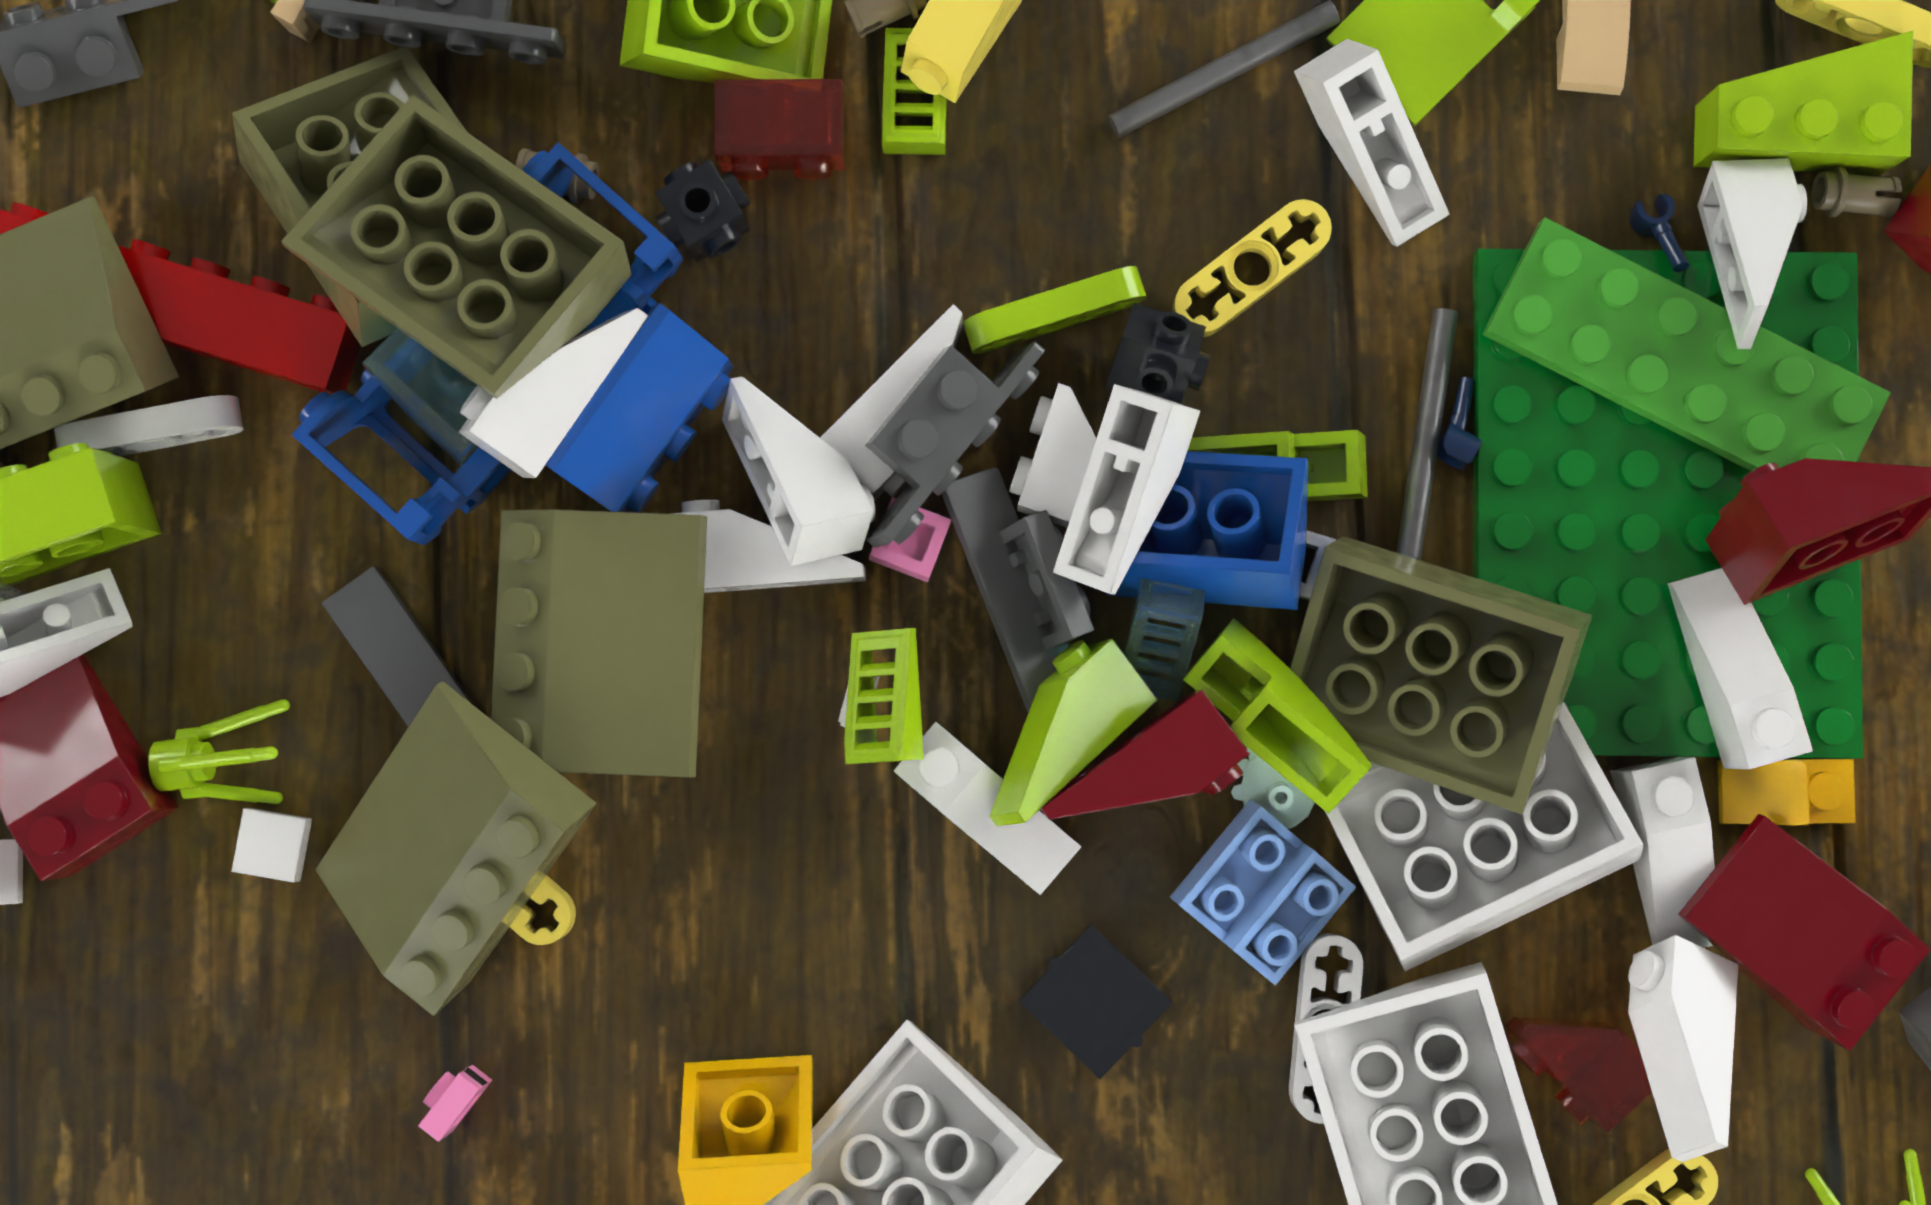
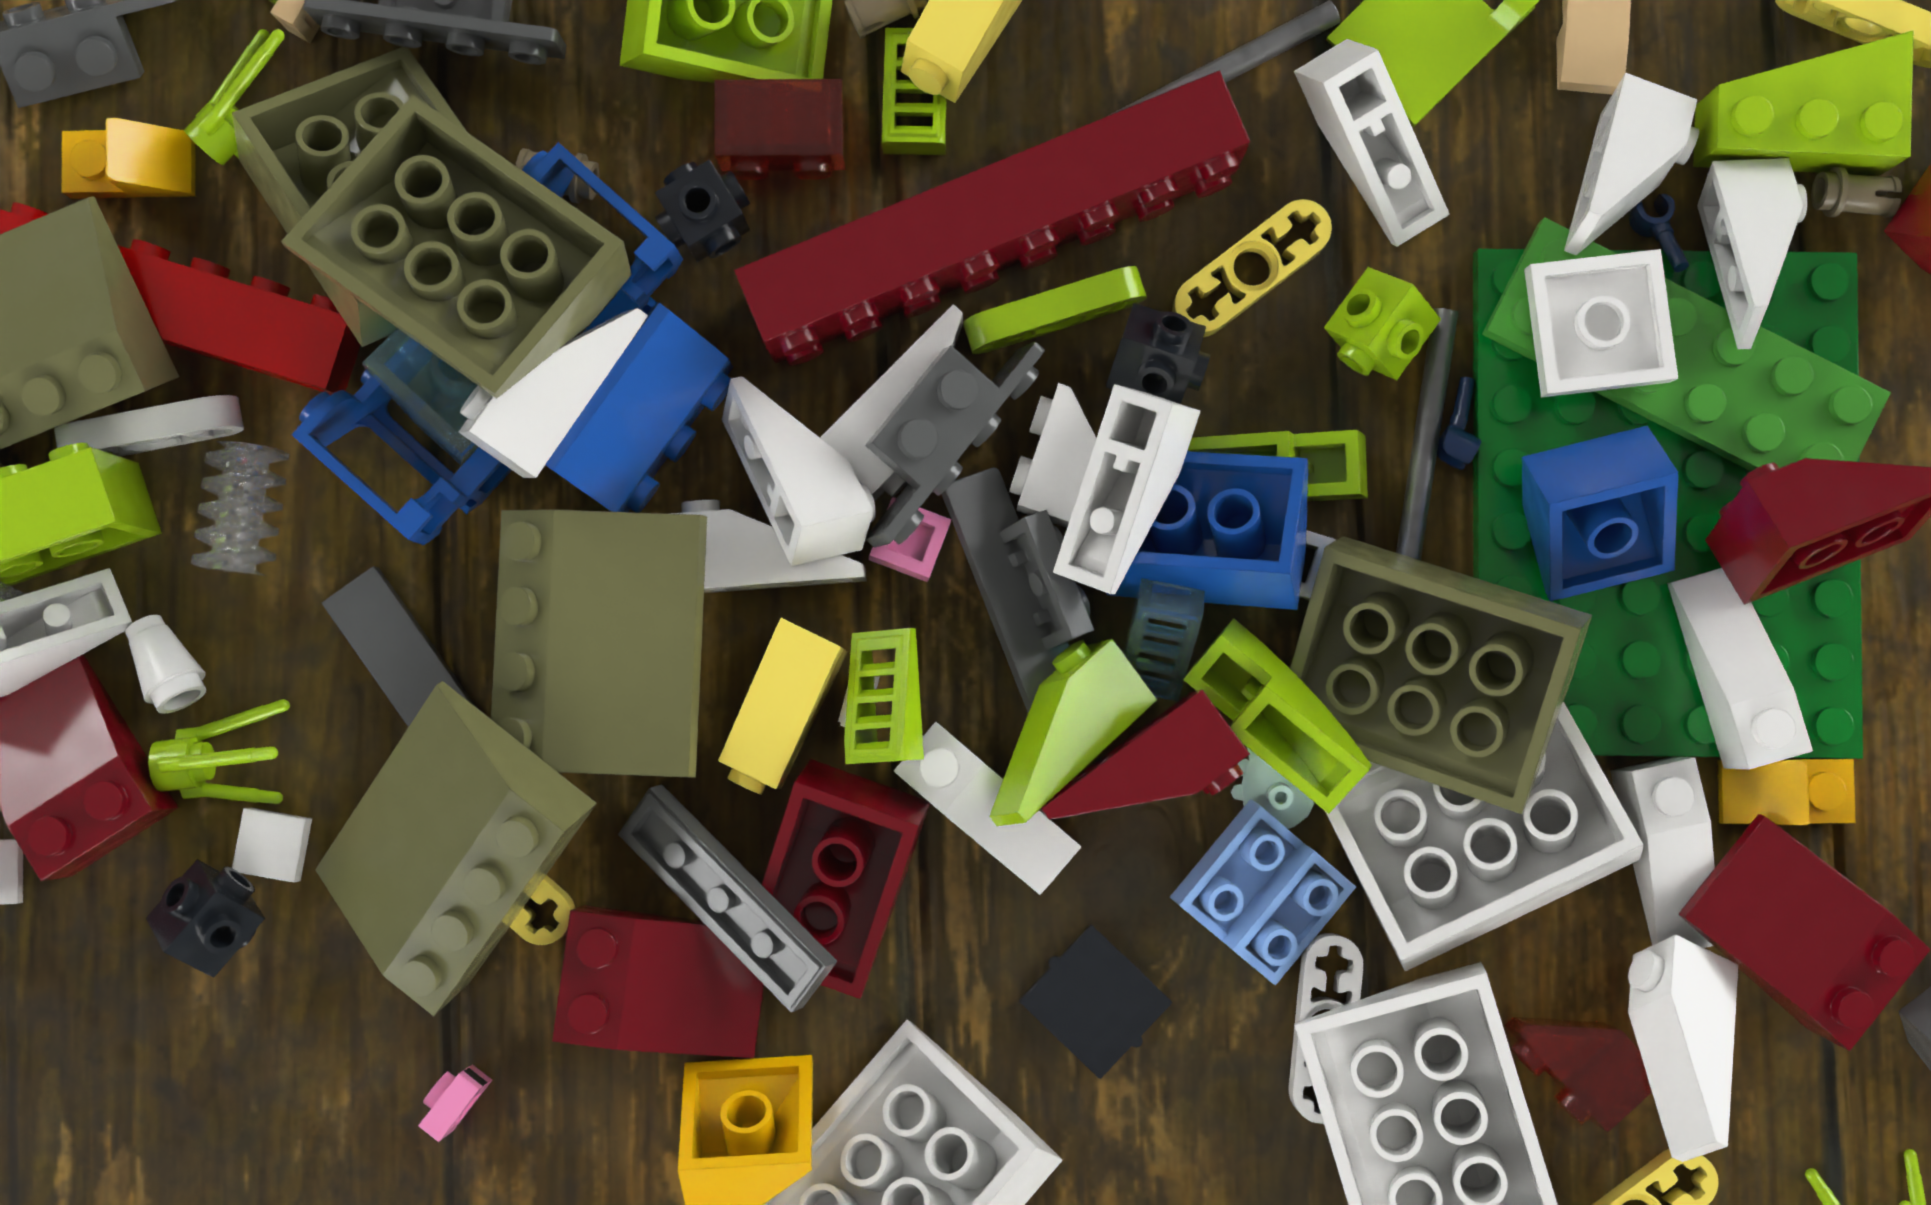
(128, 161): none -> yellow slope
(164, 665): none -> white cone
(206, 917): none -> black brick
(213, 124): none -> lime plant
(239, 507): none -> clear piece
(654, 987): none -> dark red slope
(727, 898): none -> dark grey tile
(780, 706): none -> light yellow slope
(844, 864): none -> dark red slope
(995, 220): none -> dark red brick
(1381, 324): none -> lime brick
(1601, 323): none -> white plate
(1601, 512): none -> blue slope
(1632, 152): none -> white slope

